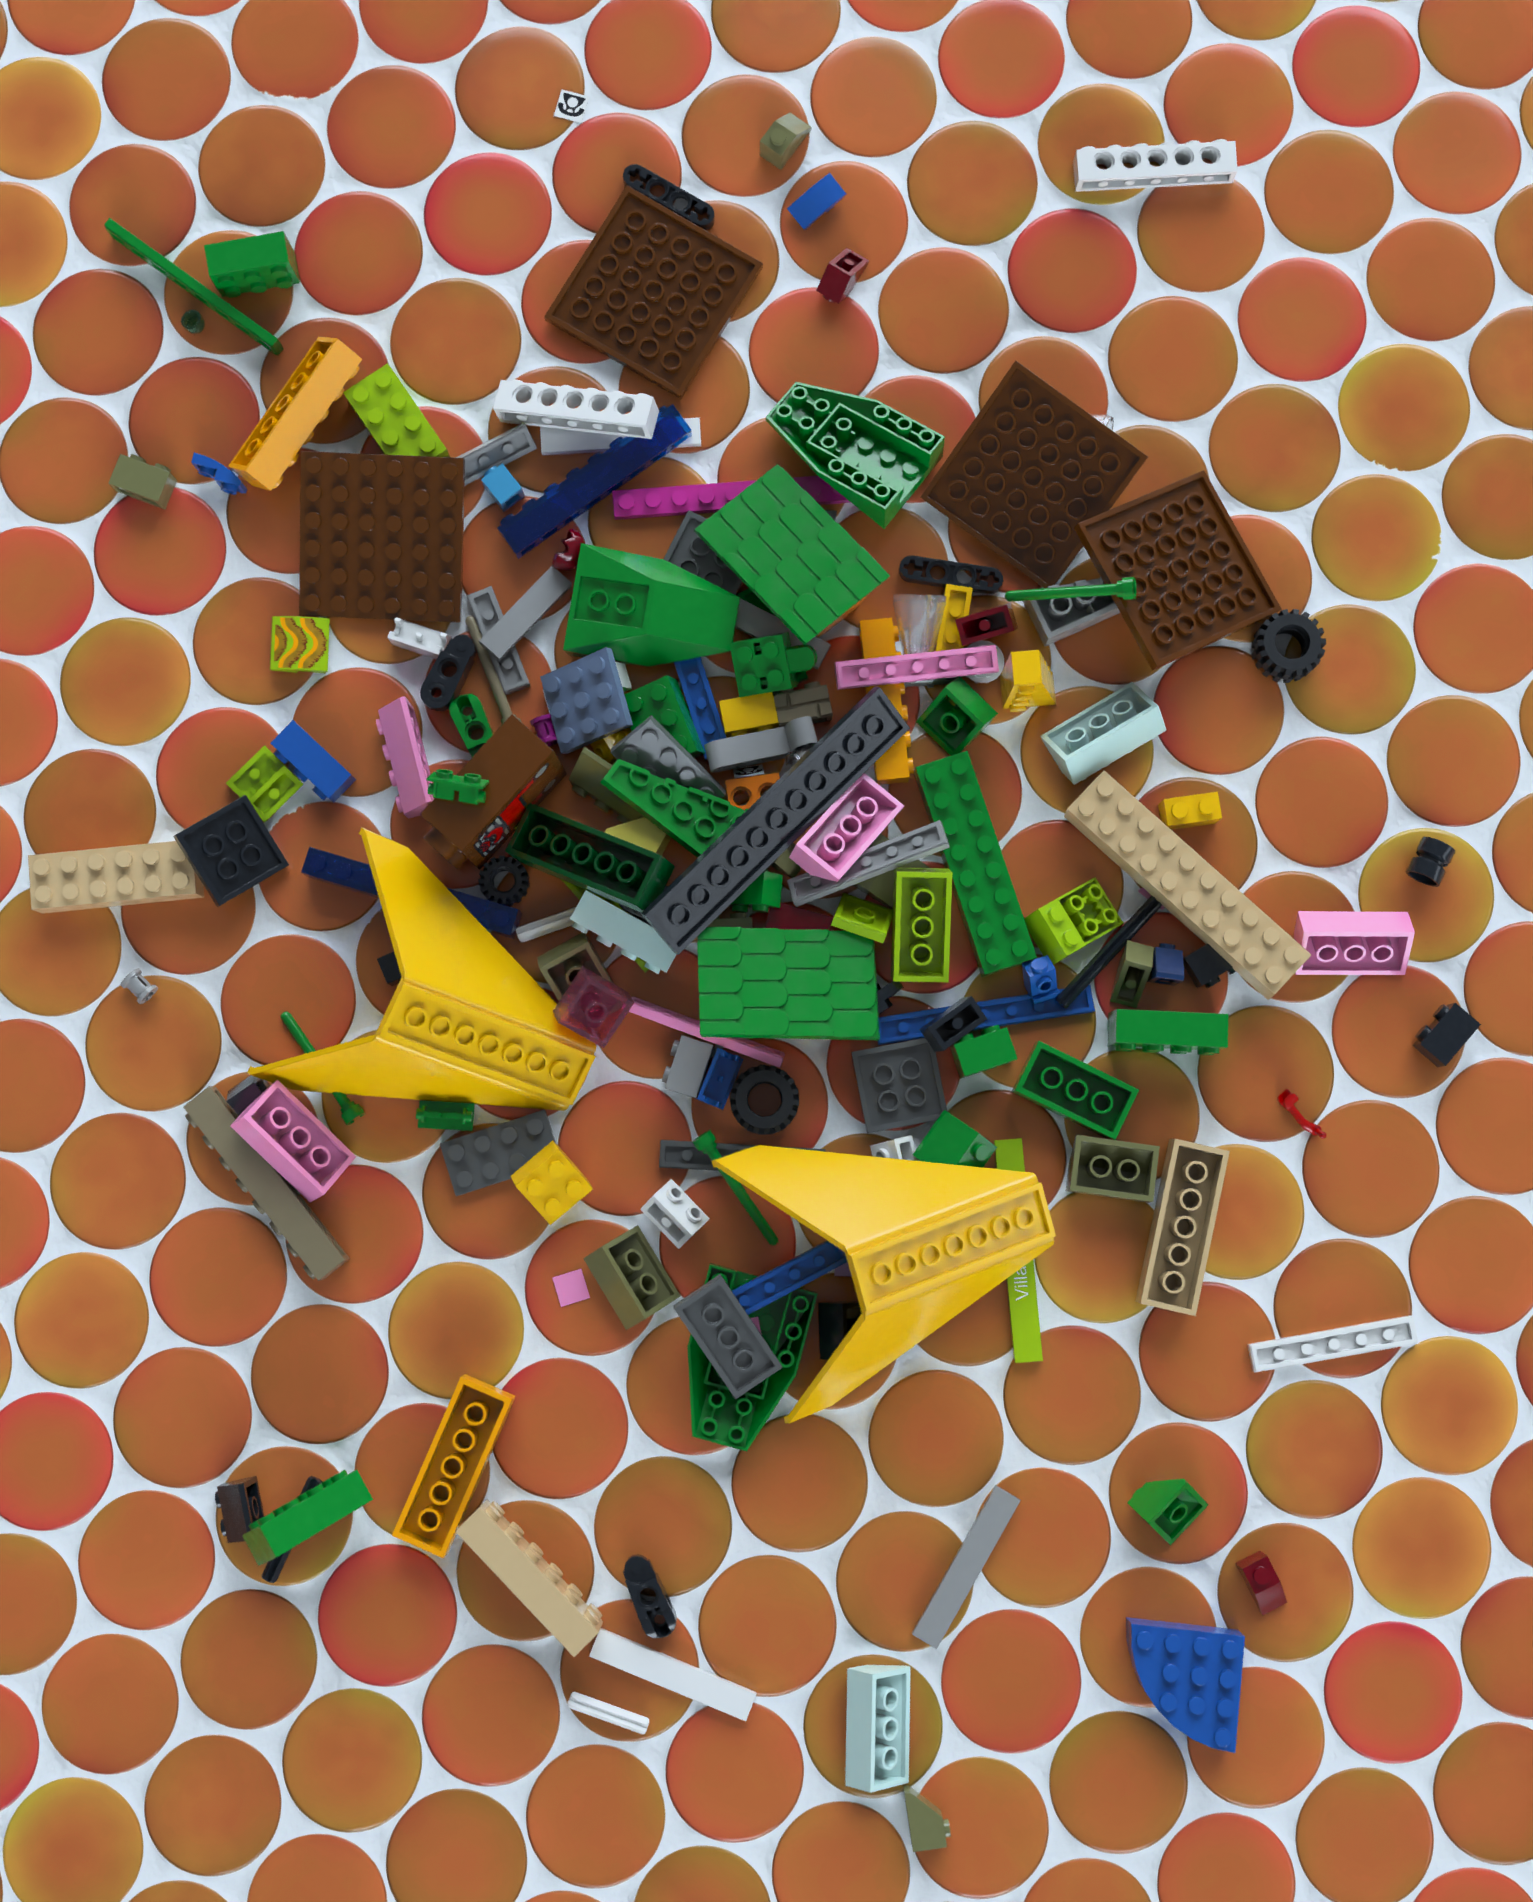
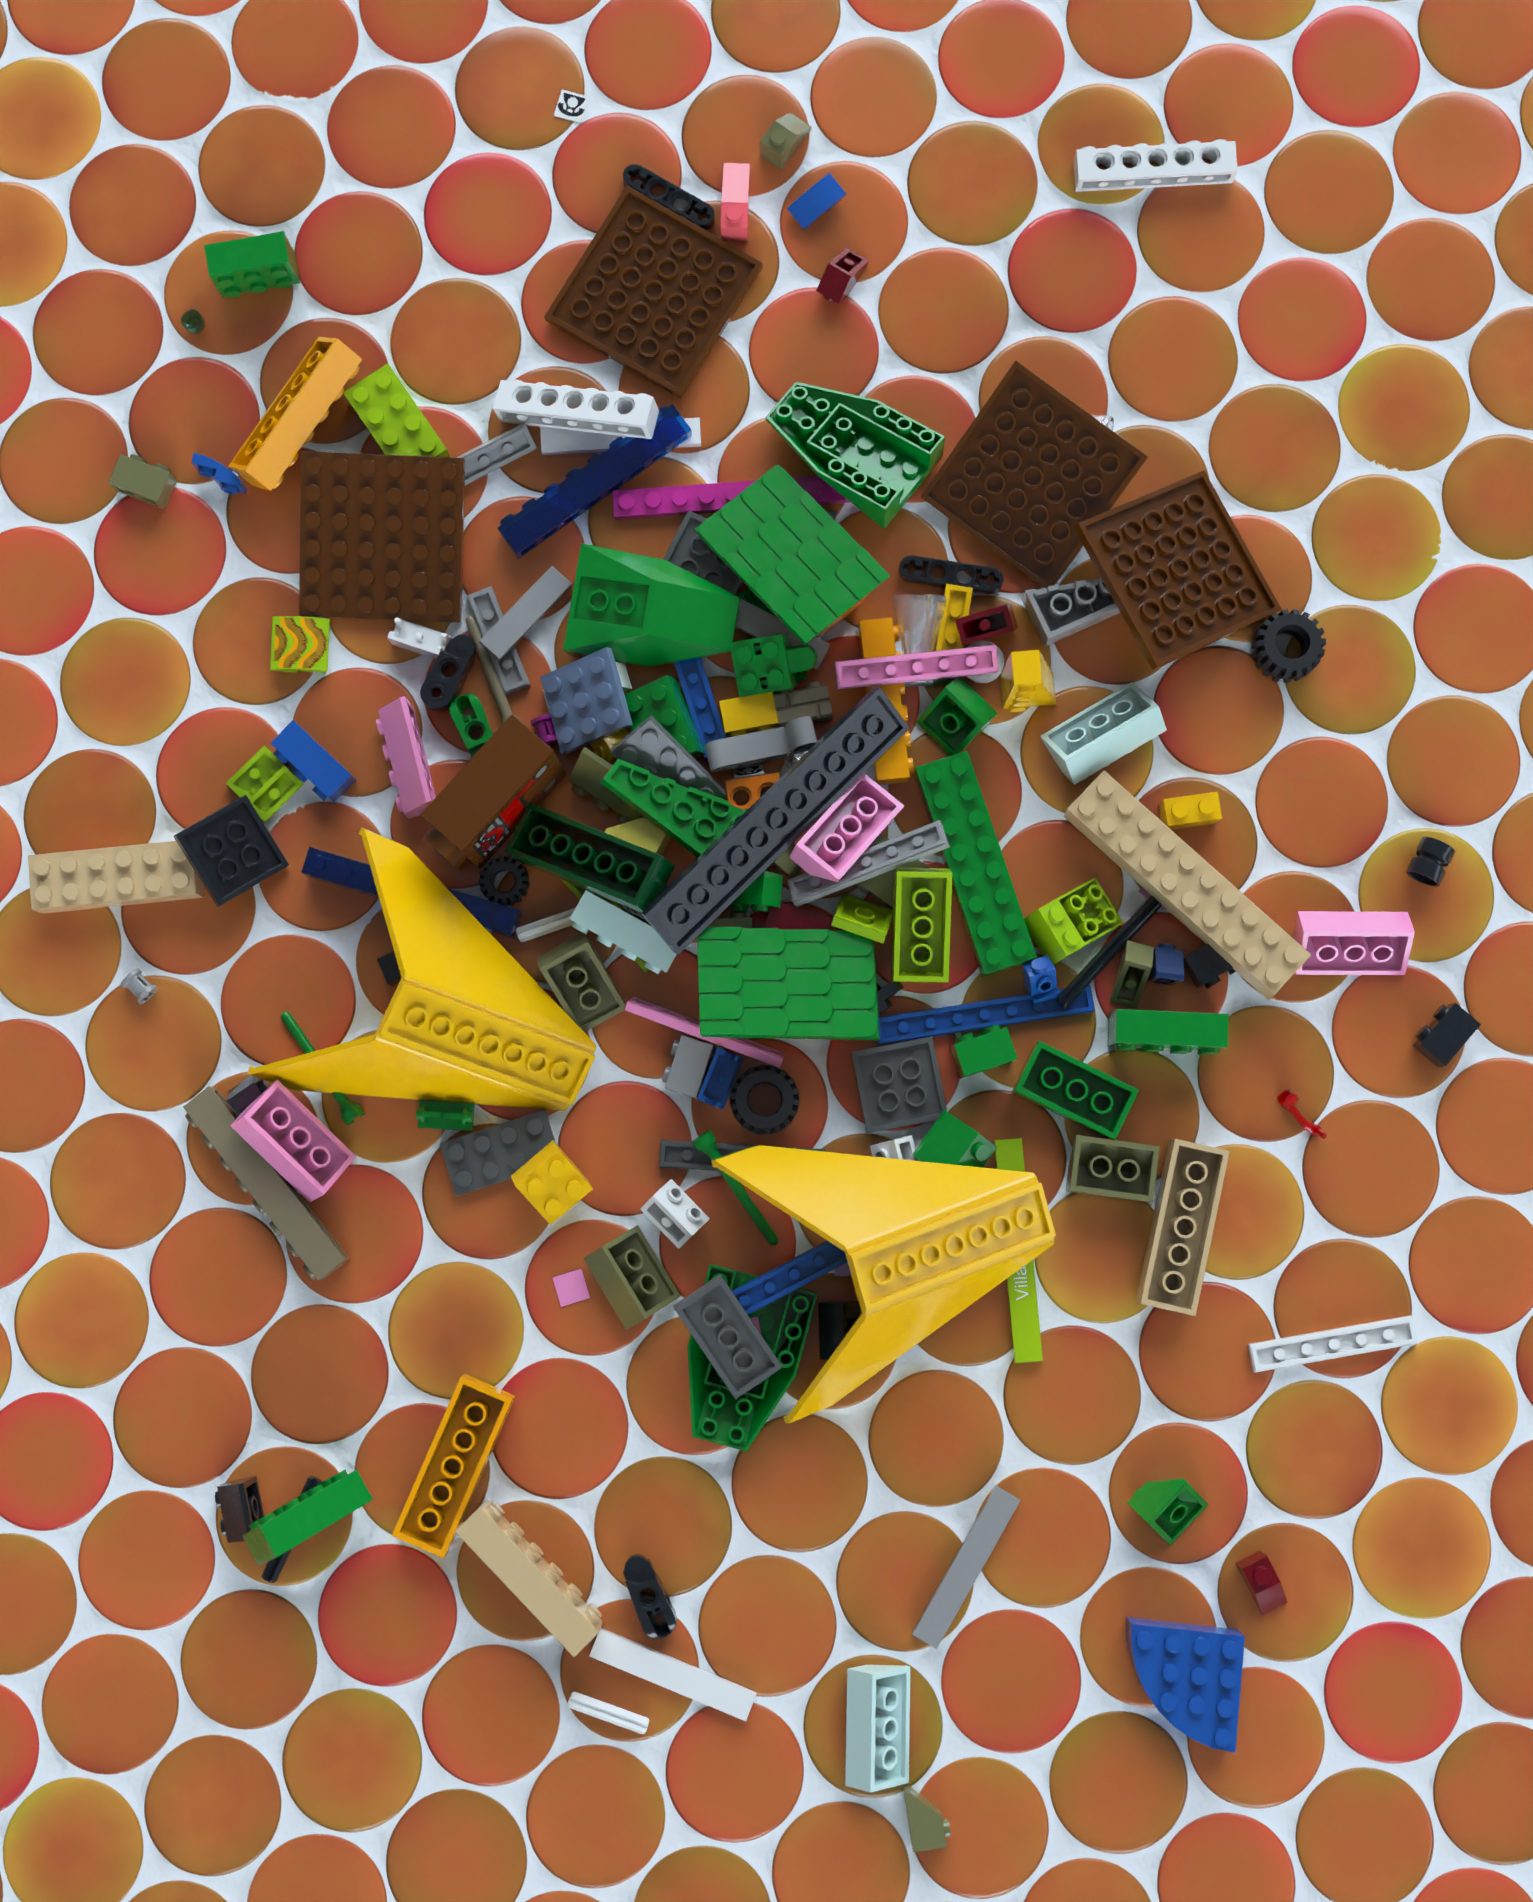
(193, 287): green tile -> none
(446, 784): green hinge -> none
(502, 486): dark azure brick -> none
(569, 557): dark red hair -> none
(593, 1007): clear pink brick -> none
(735, 202): none -> coral slope
(953, 1024): black brick -> none
(1125, 588): green piece -> none

